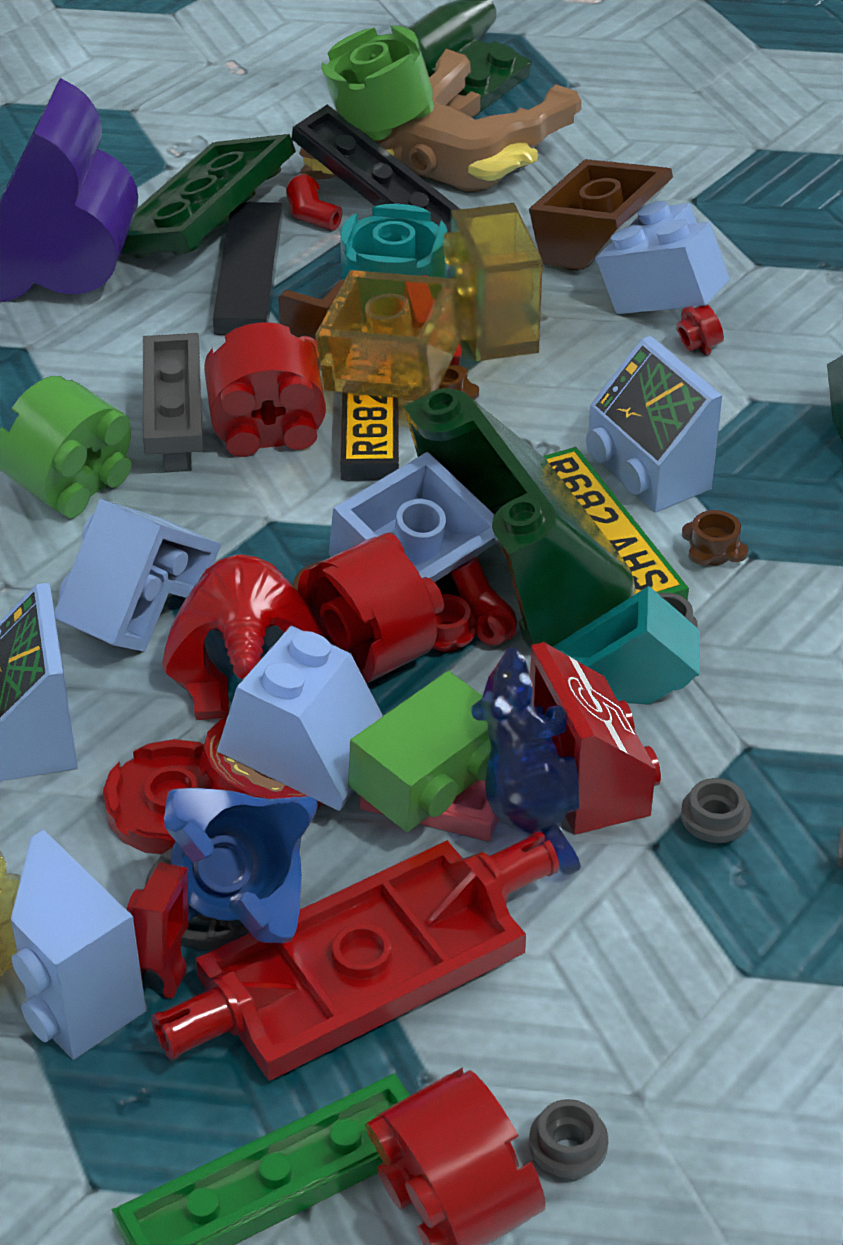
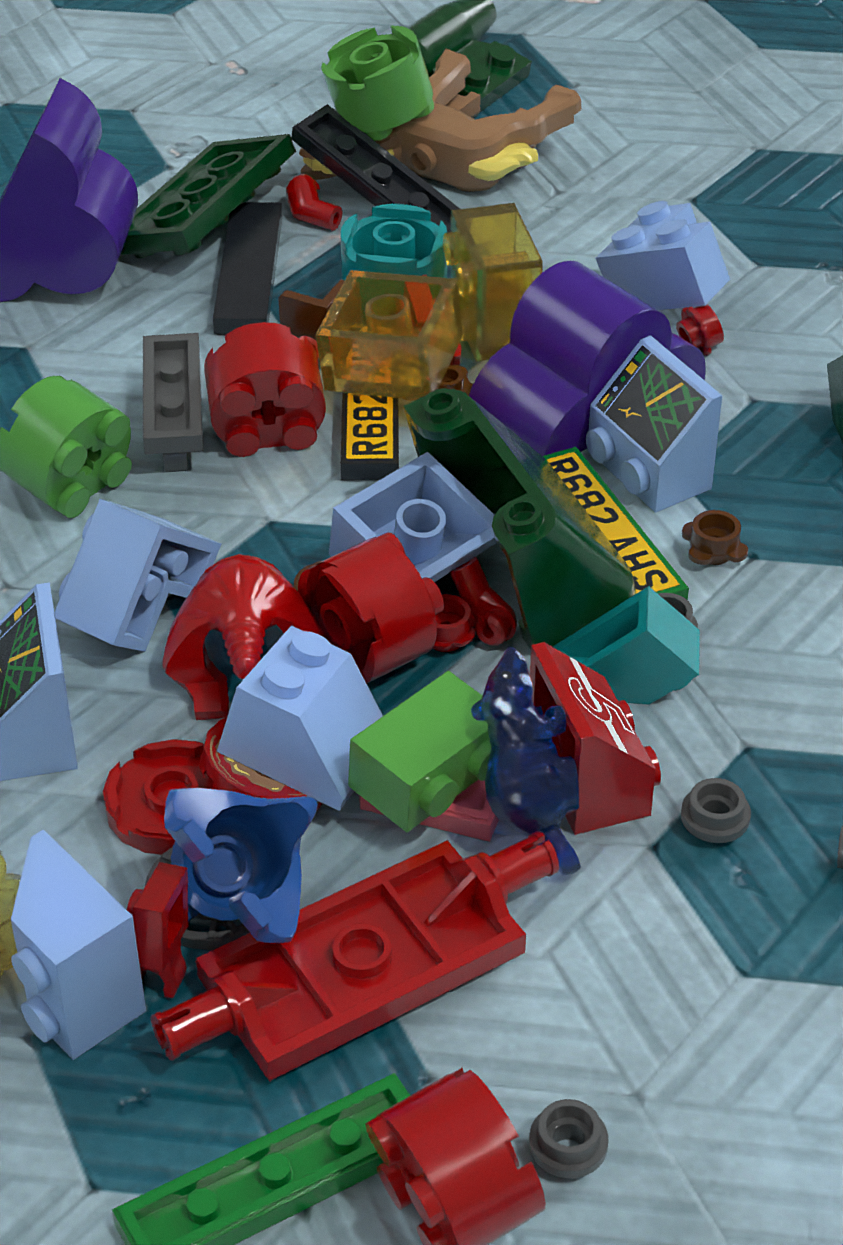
(563, 351): none -> dark purple brick
(589, 207): reddish brown slope -> none

